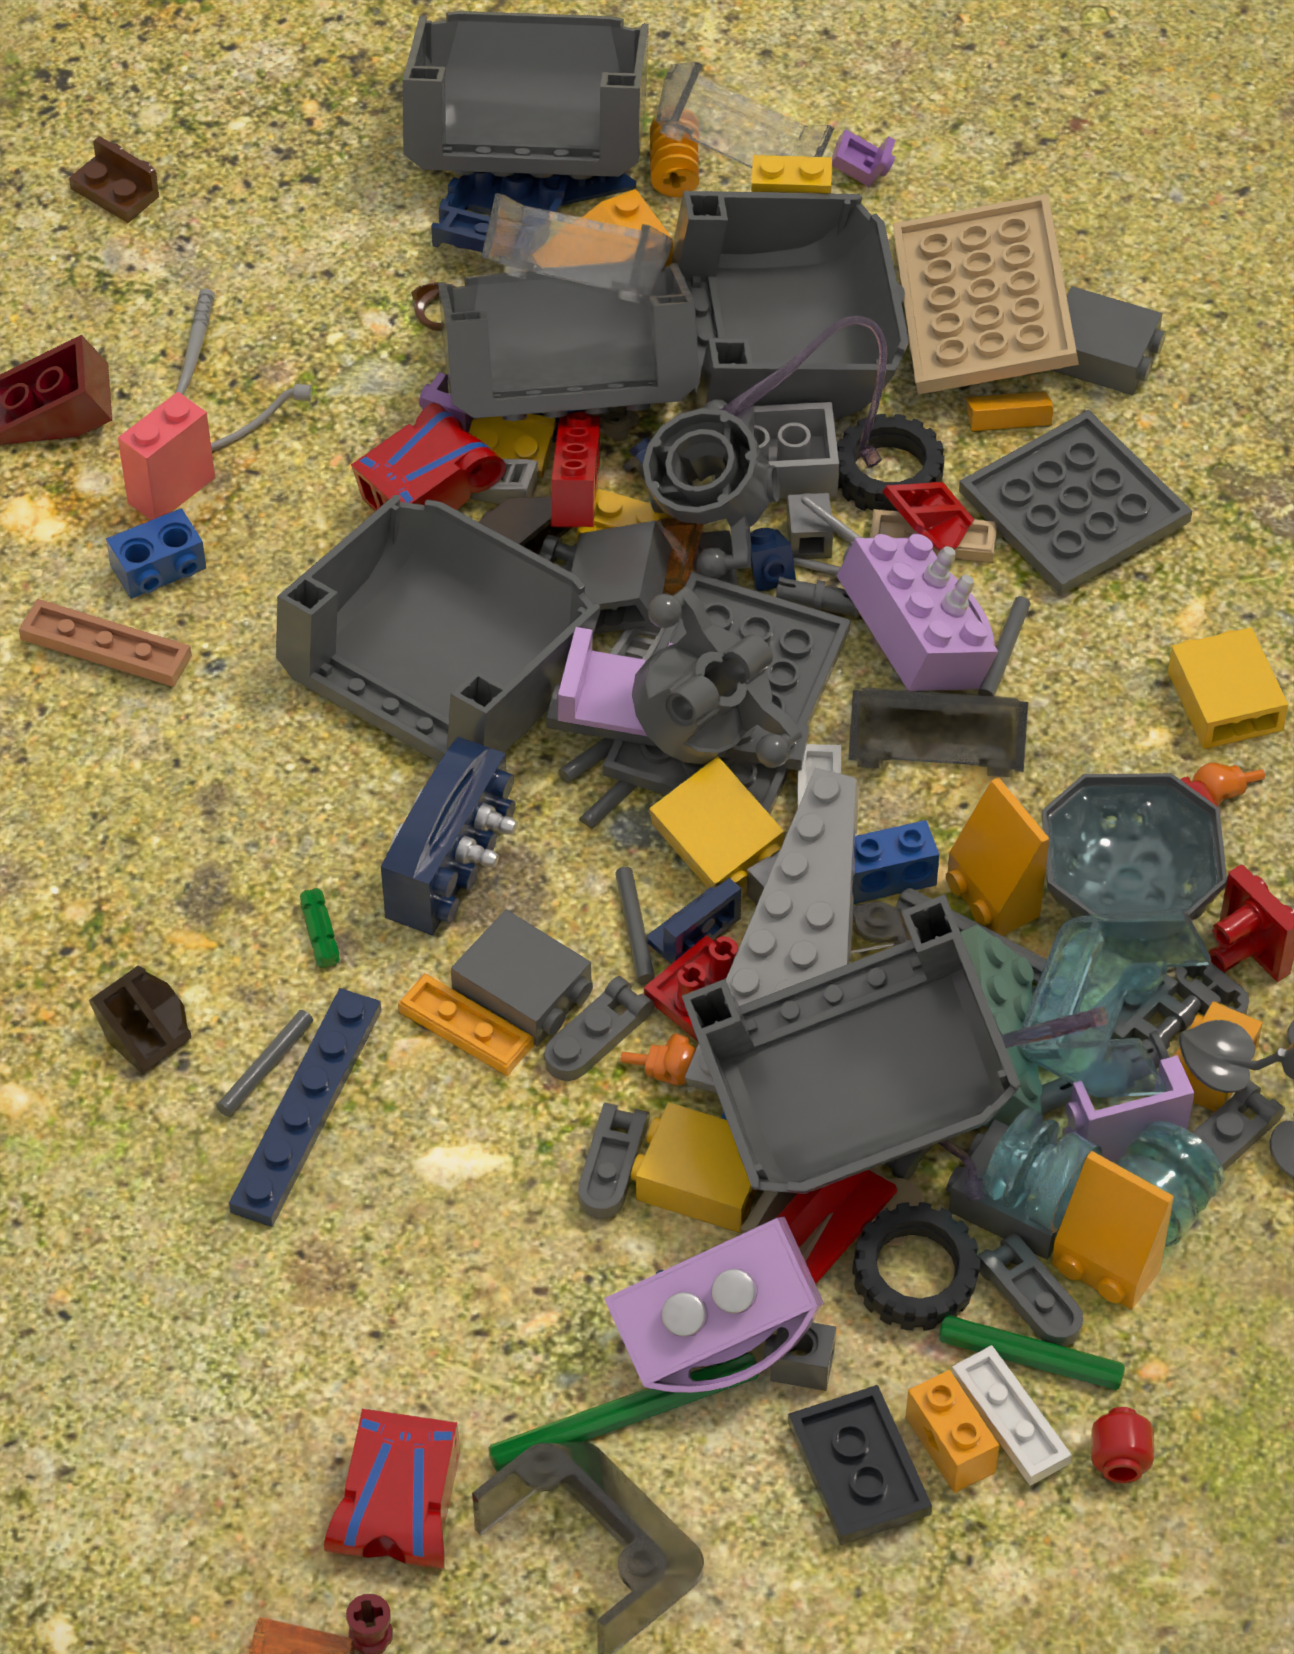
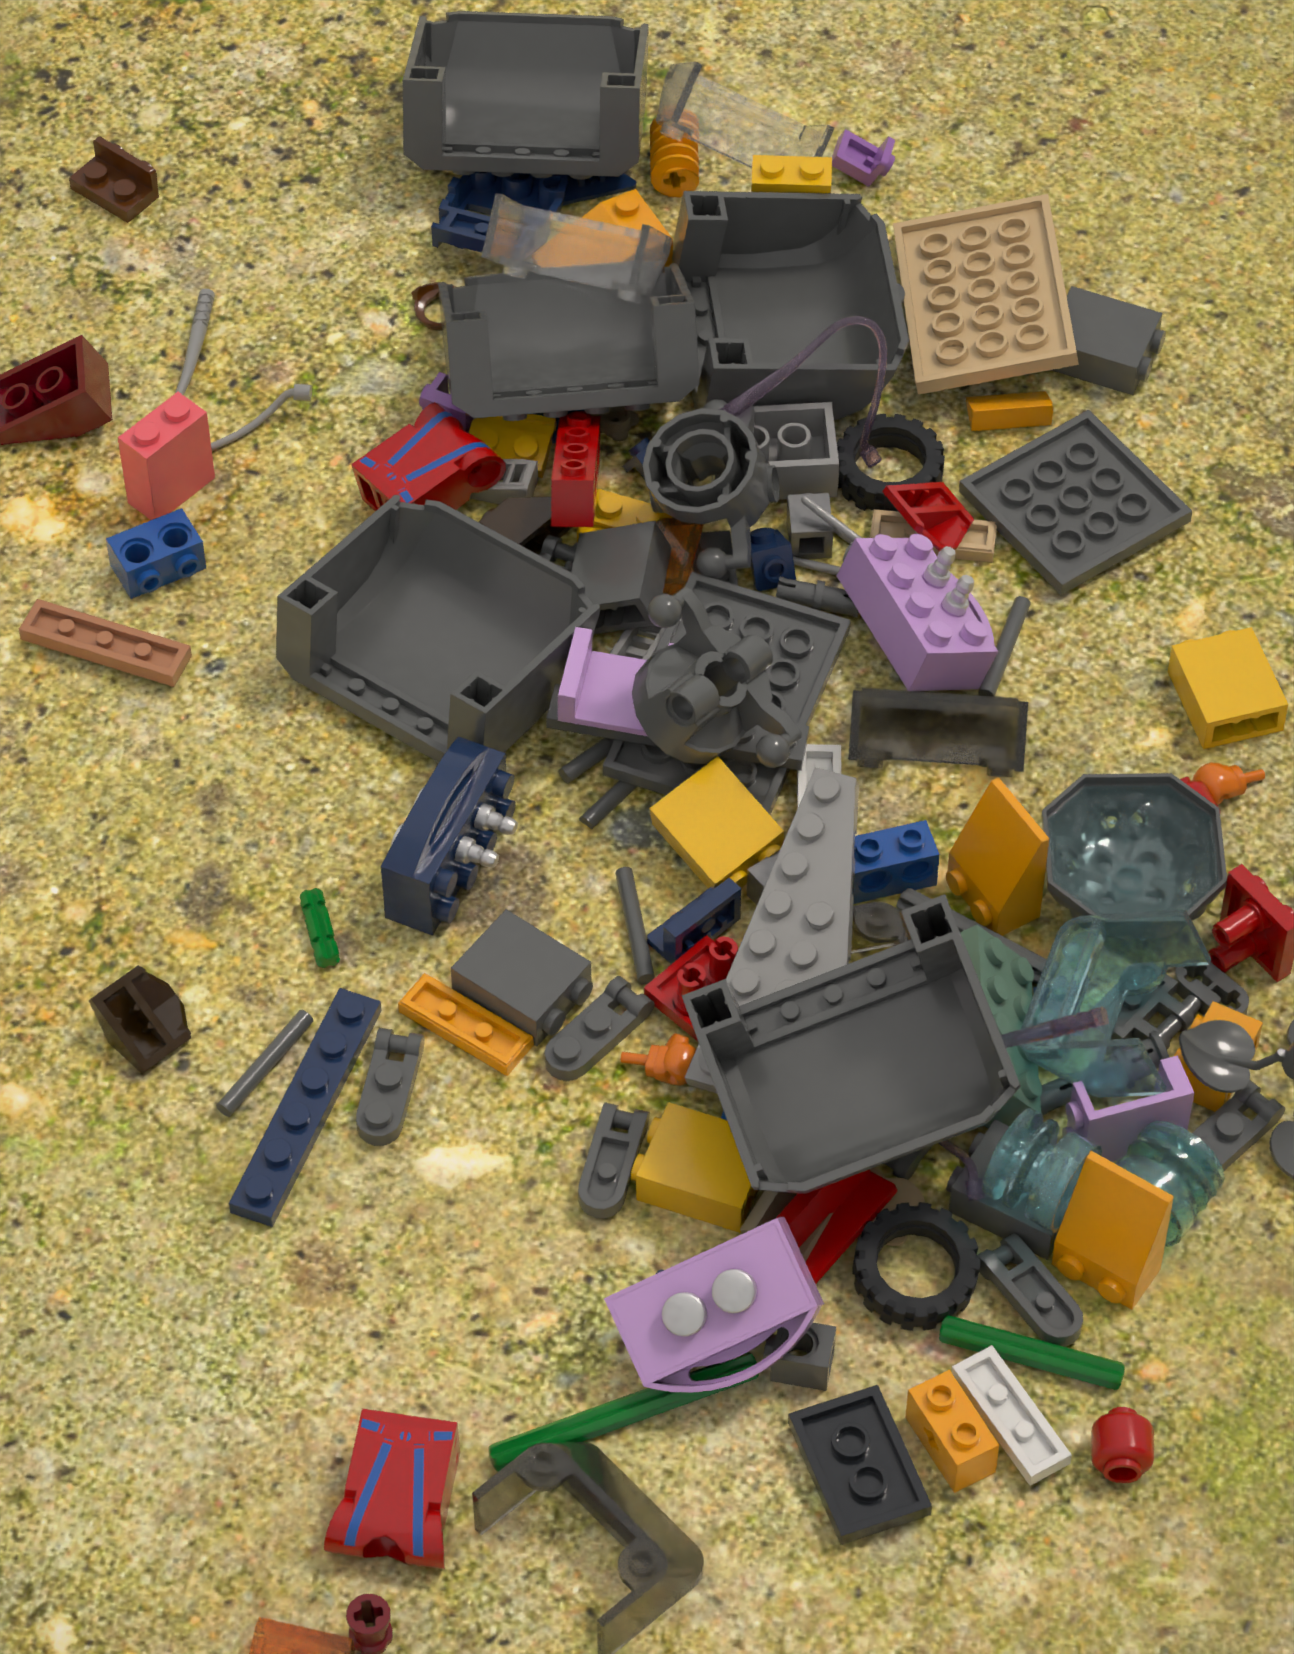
(388, 1087): none -> dark grey plate

